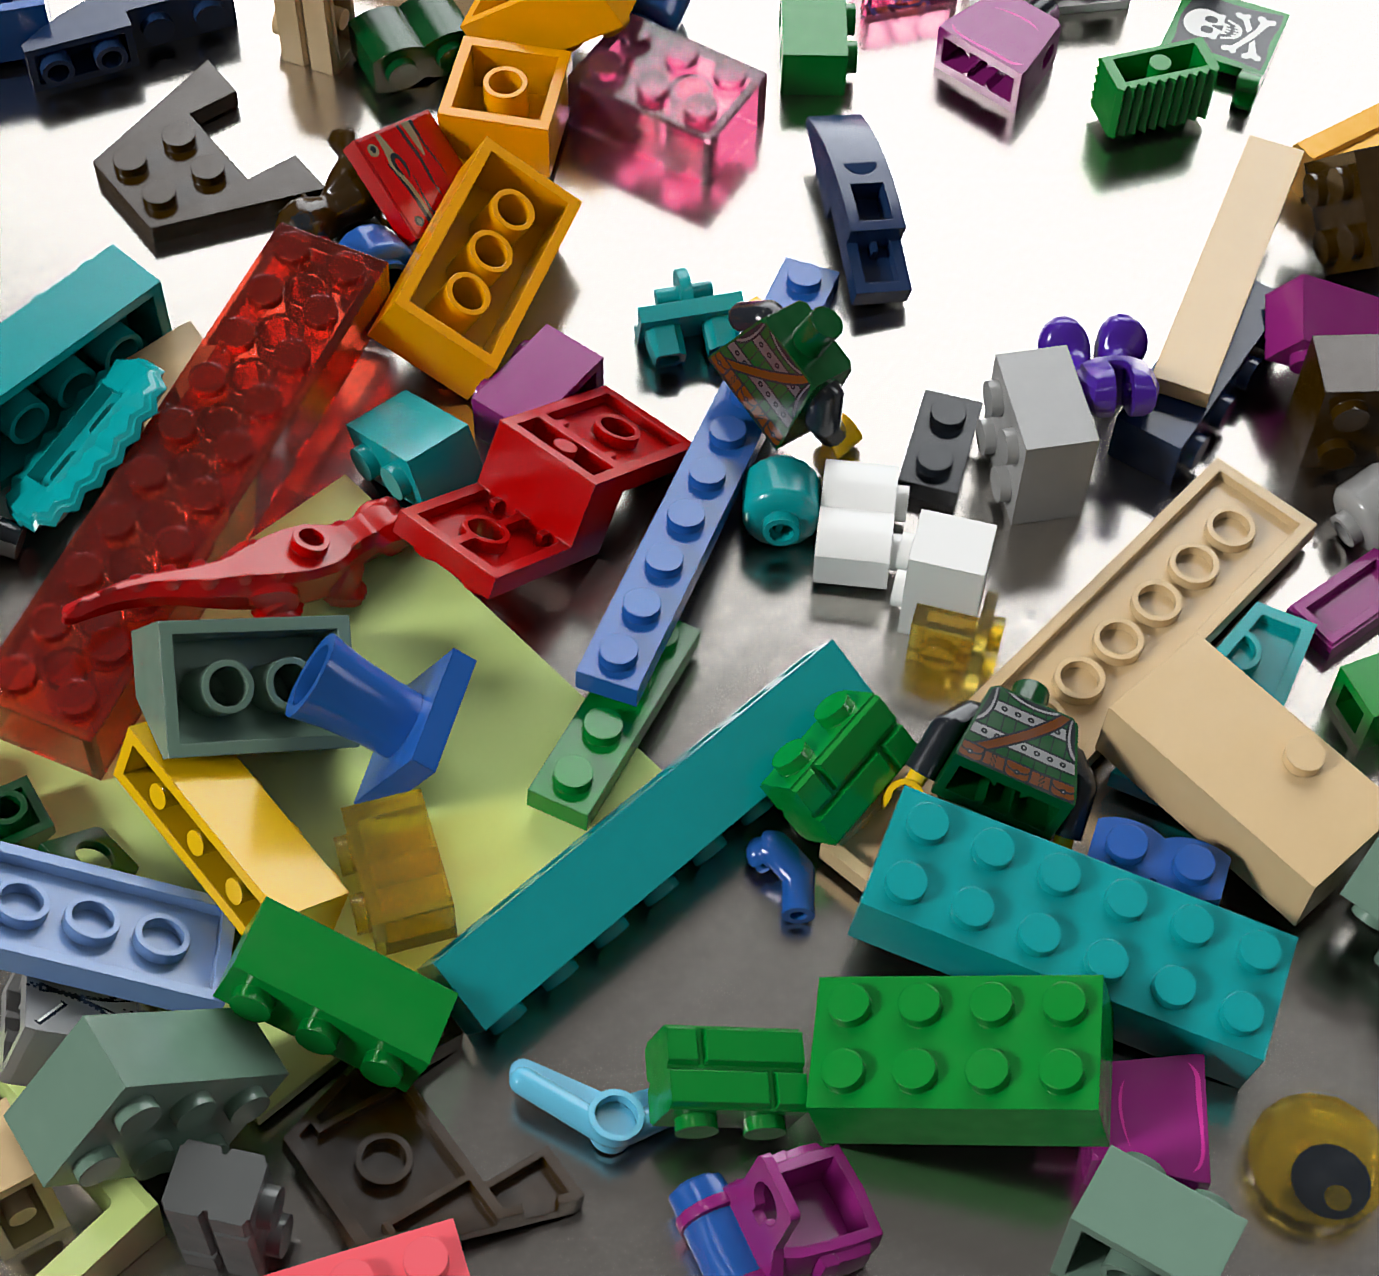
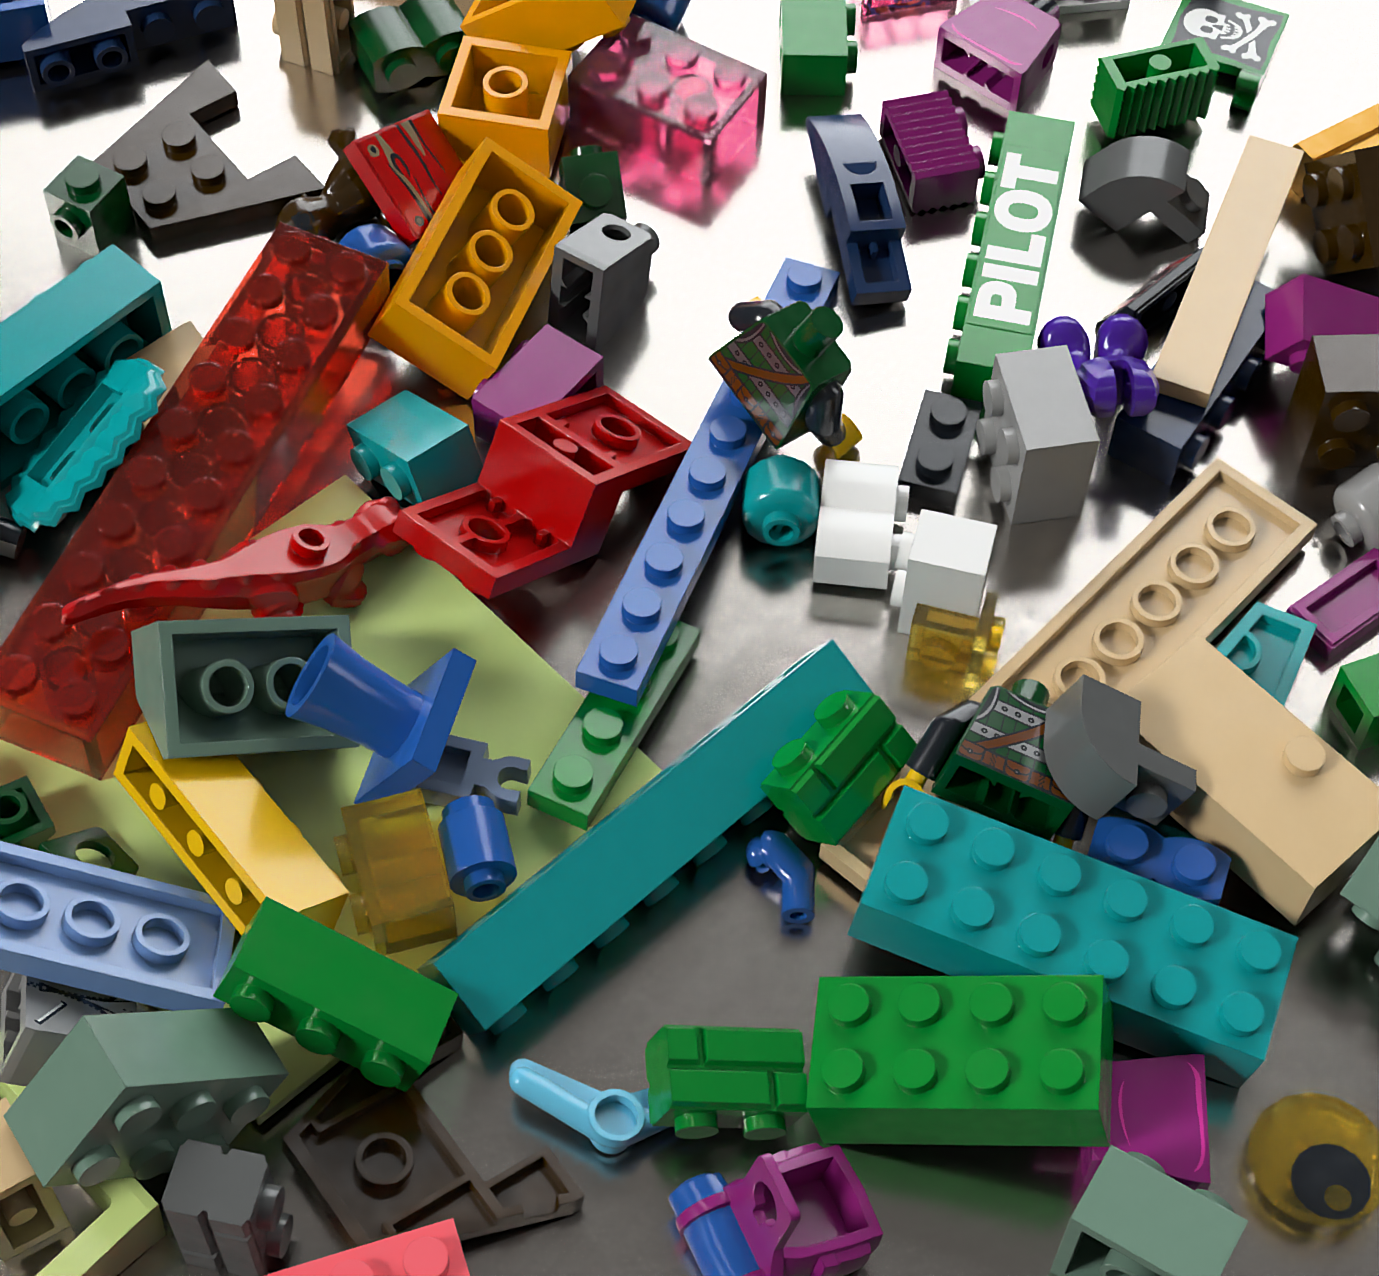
(89, 206): none -> dark green brick
(468, 771): none -> sand blue plate
(476, 848): none -> blue brick
(594, 180): none -> dark green bracket
(600, 278): none -> dark grey torso
(684, 312): teal hips -> none
(931, 150): none -> magenta brick
(1013, 245): none -> brick
(1099, 759): none -> dark grey brick
(1141, 178): none -> dark grey brick
(1159, 295): none -> black slope

